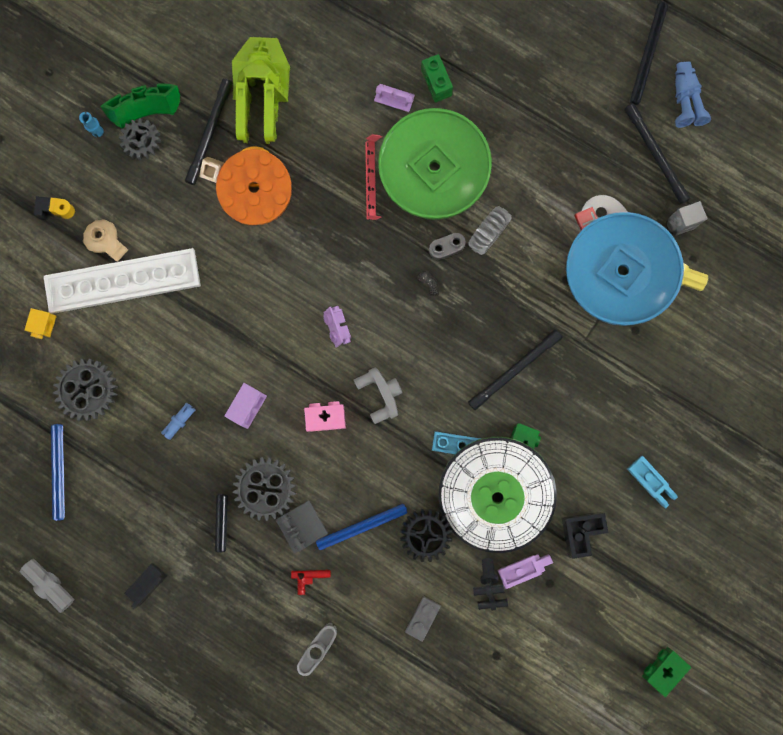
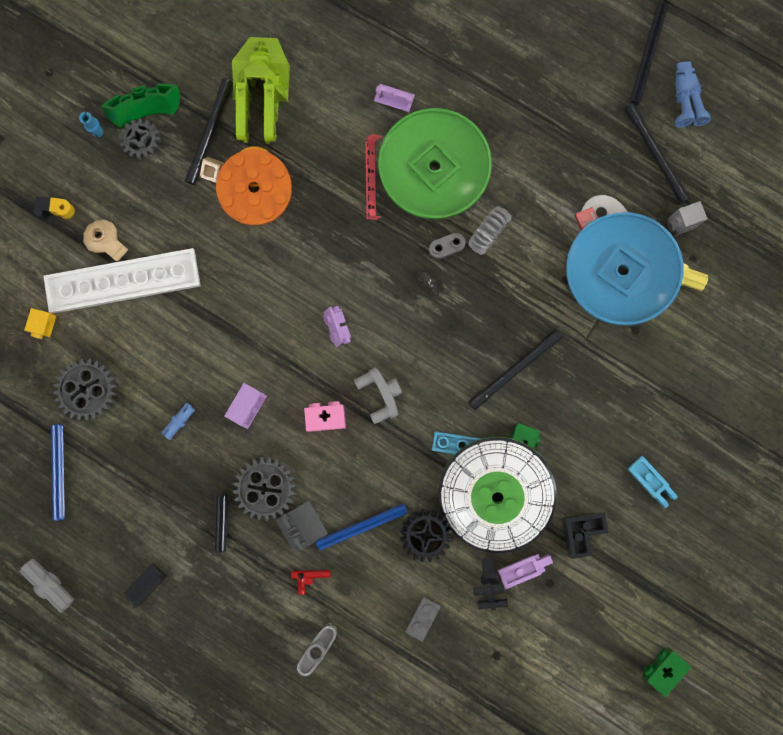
(436, 78): green brick -> none

